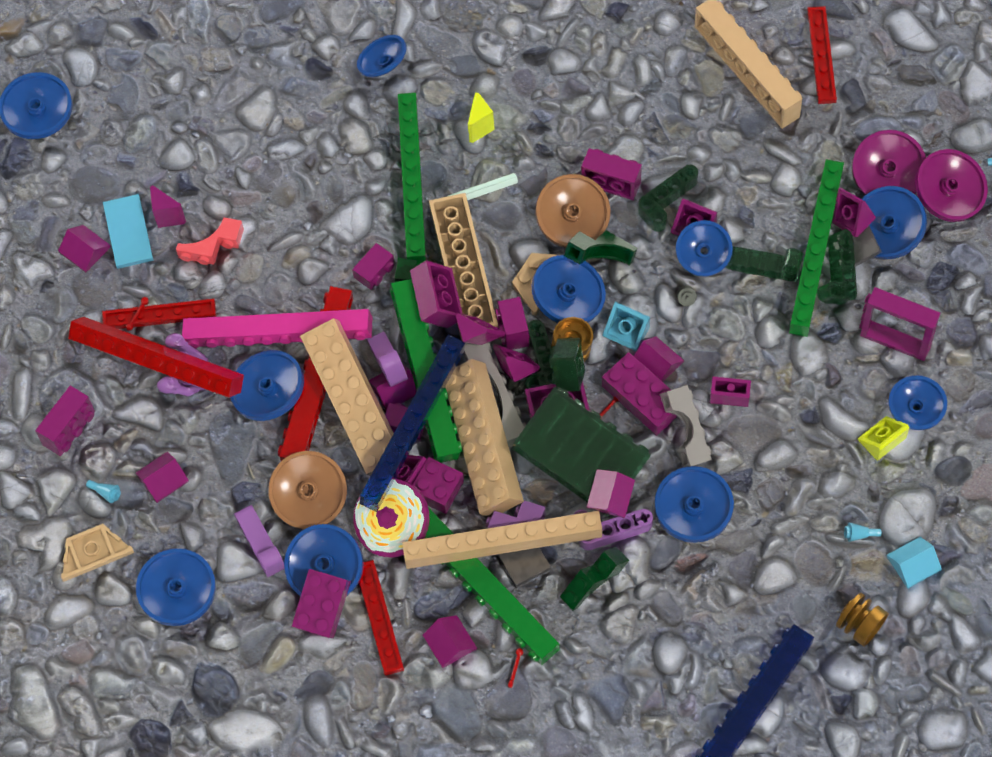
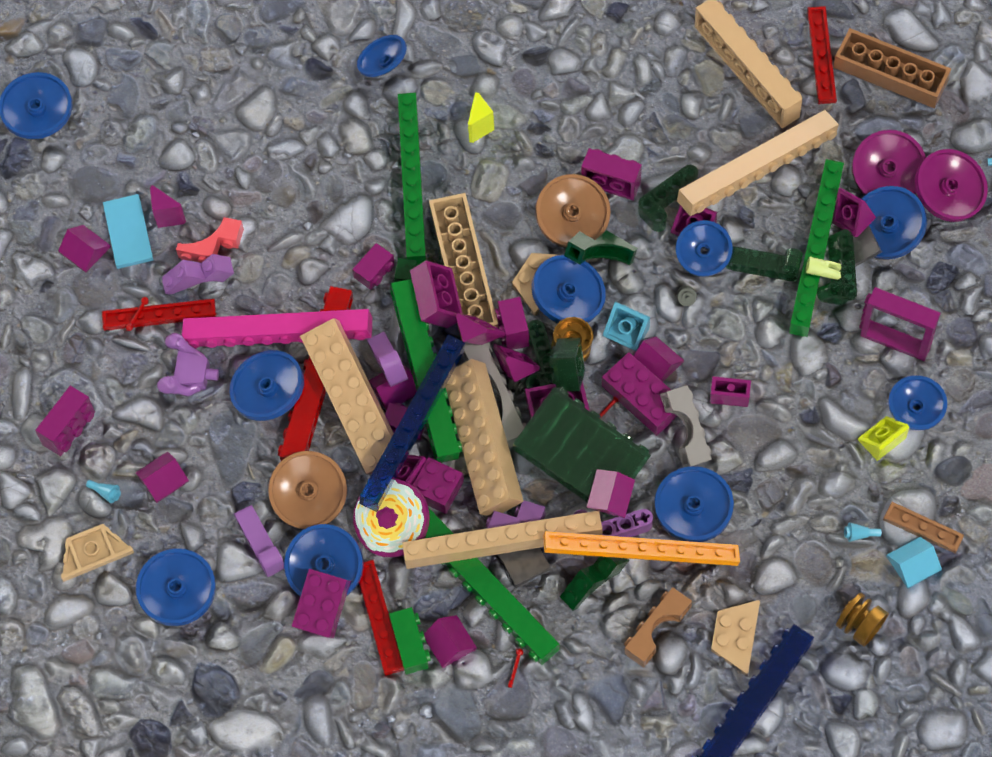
(156, 357): red brick -> none
(191, 273): none -> medium lavender arch
(410, 640): none -> green brick
(489, 186): light aqua axle -> none
(641, 548): none -> light orange plate
(671, 608): none -> medium nougat arch
(735, 634): none -> tan wing
(757, 163): none -> tan brick
(823, 268): none -> yellowish green hinge
(892, 68): none -> medium nougat brick
(923, 527): none -> medium nougat tile

